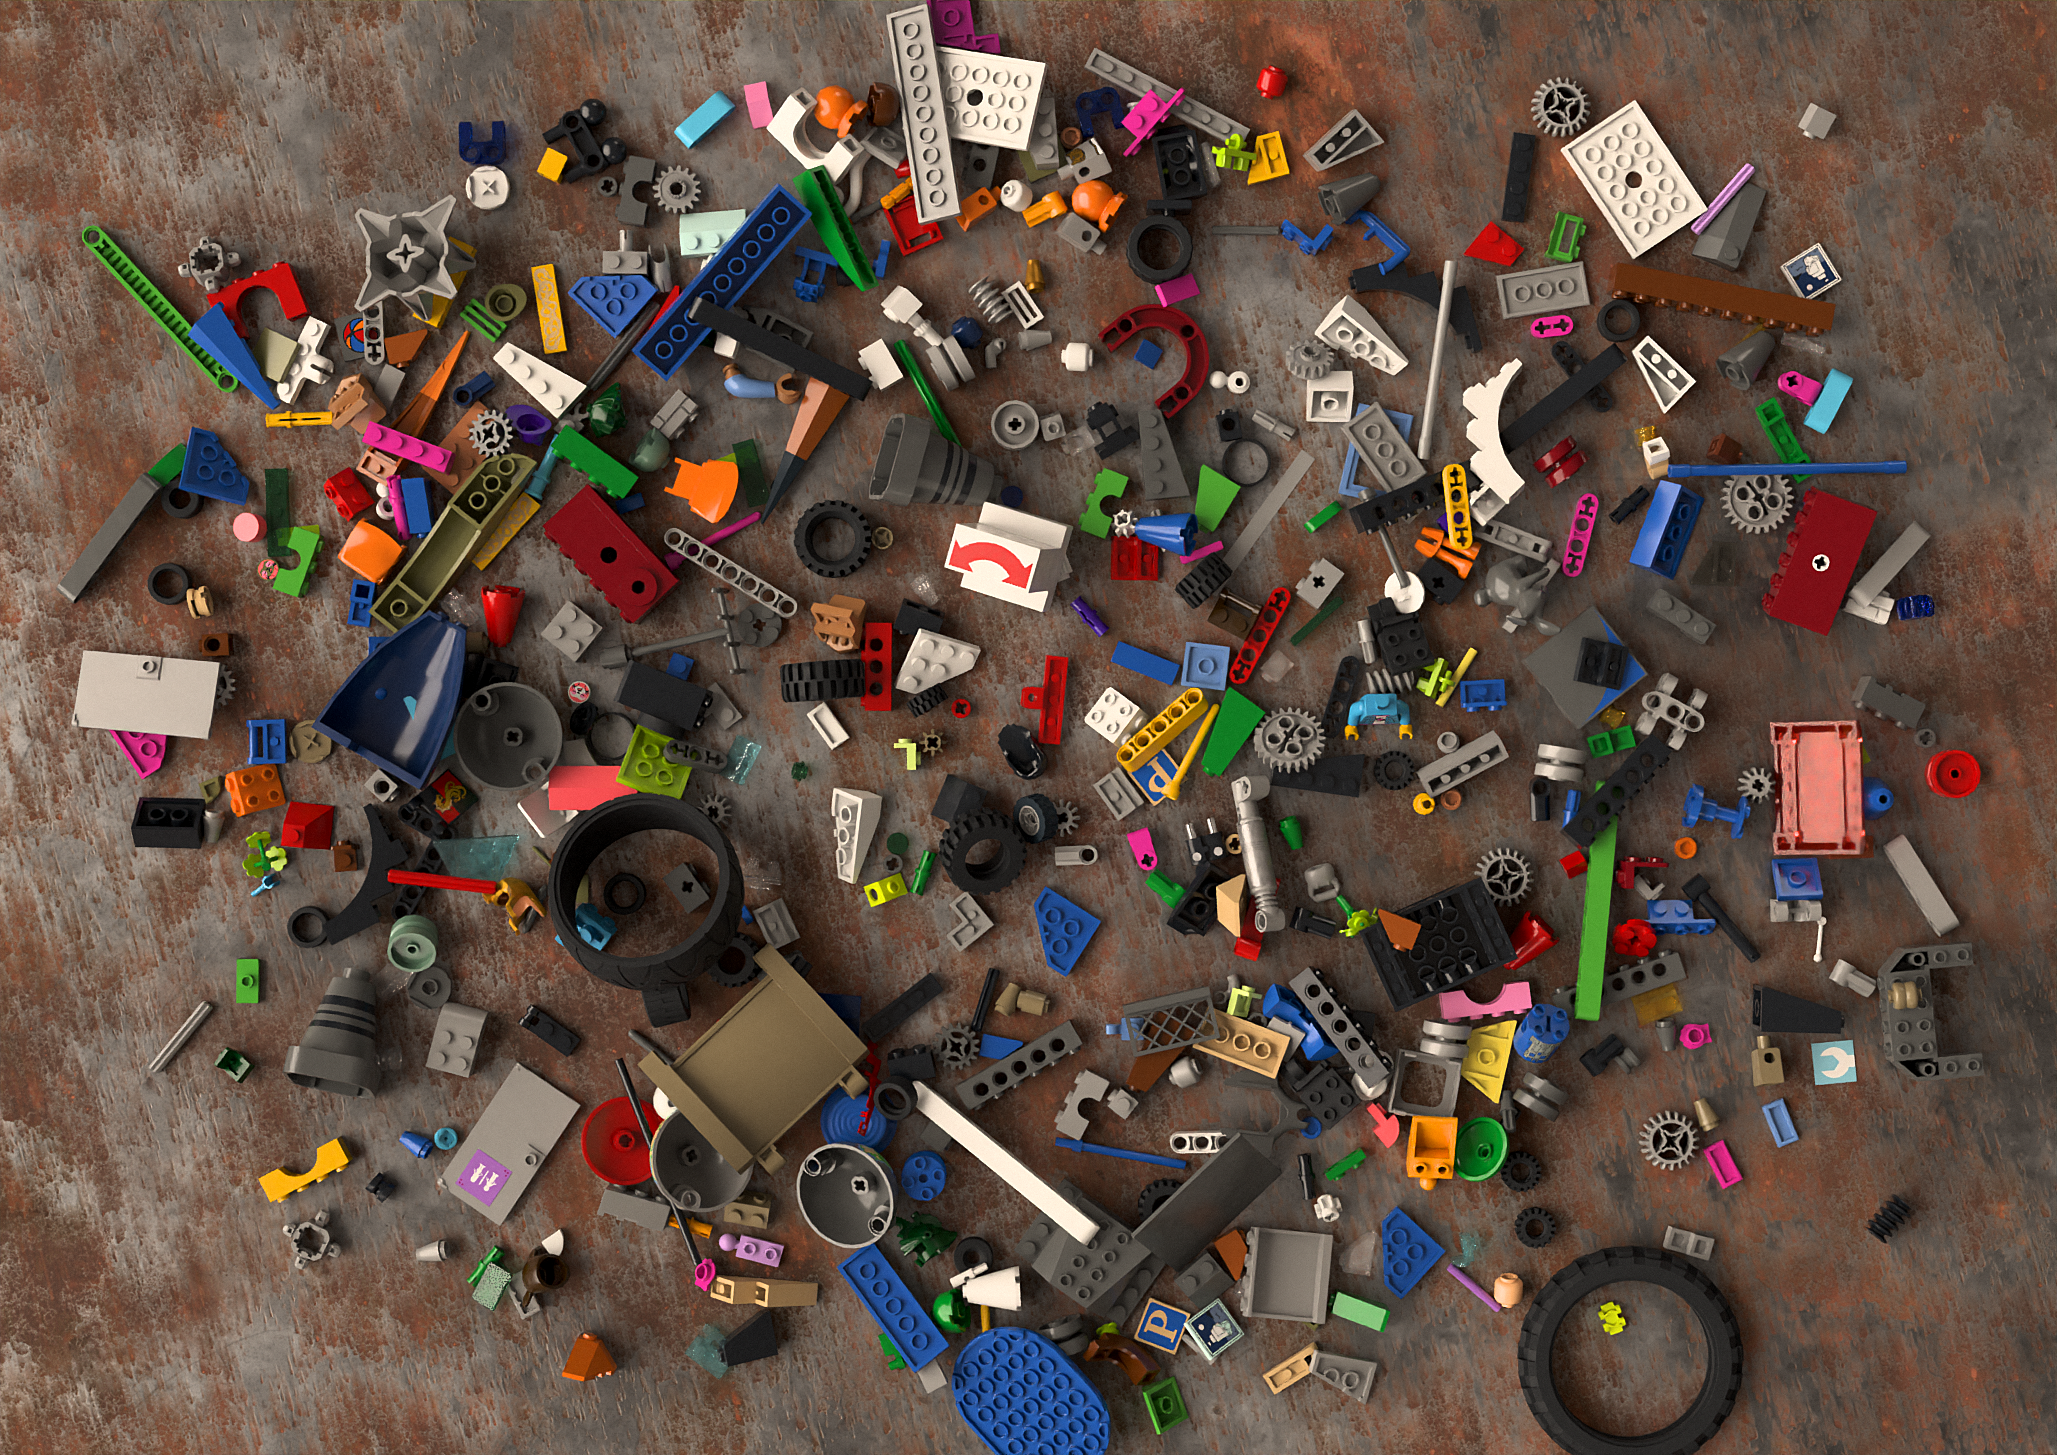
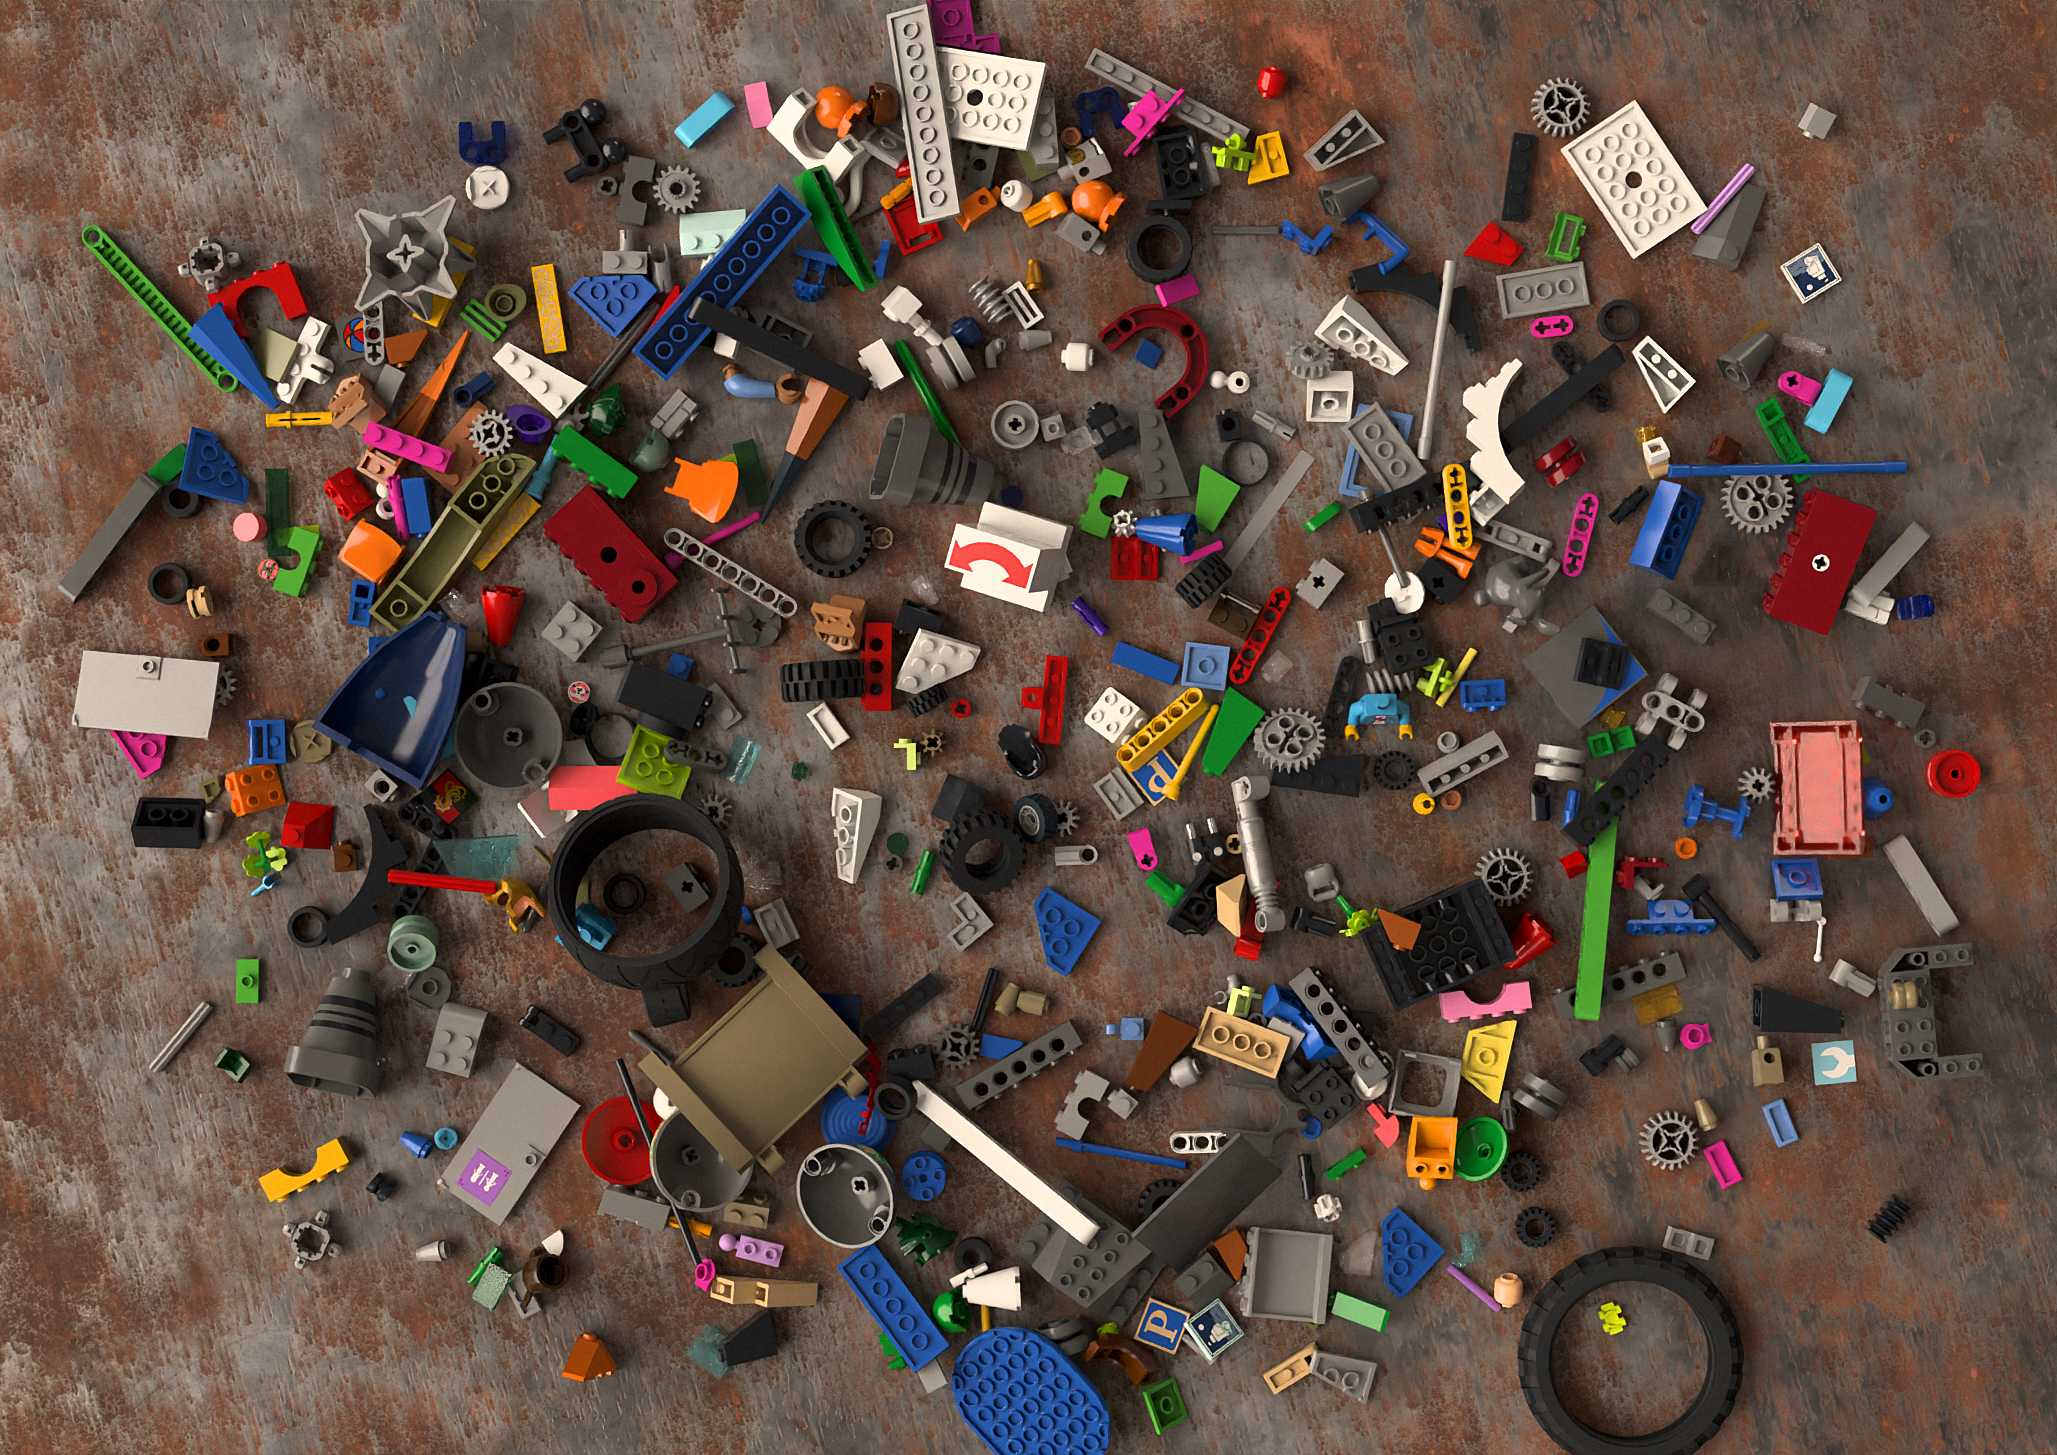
(552, 165): yellow panel -> none
(630, 503): blue piece -> none
(886, 889): neon yellow bracket -> none
(1172, 1001): dark grey fence -> none
(1291, 830): green cone -> none
(1315, 621): clear green tile -> none
(1445, 1041): light grey wheel -> none
(1541, 1033): blue cylinder -> none
(1638, 946): red plate -> none
(1720, 299): reddish brown brick -> none

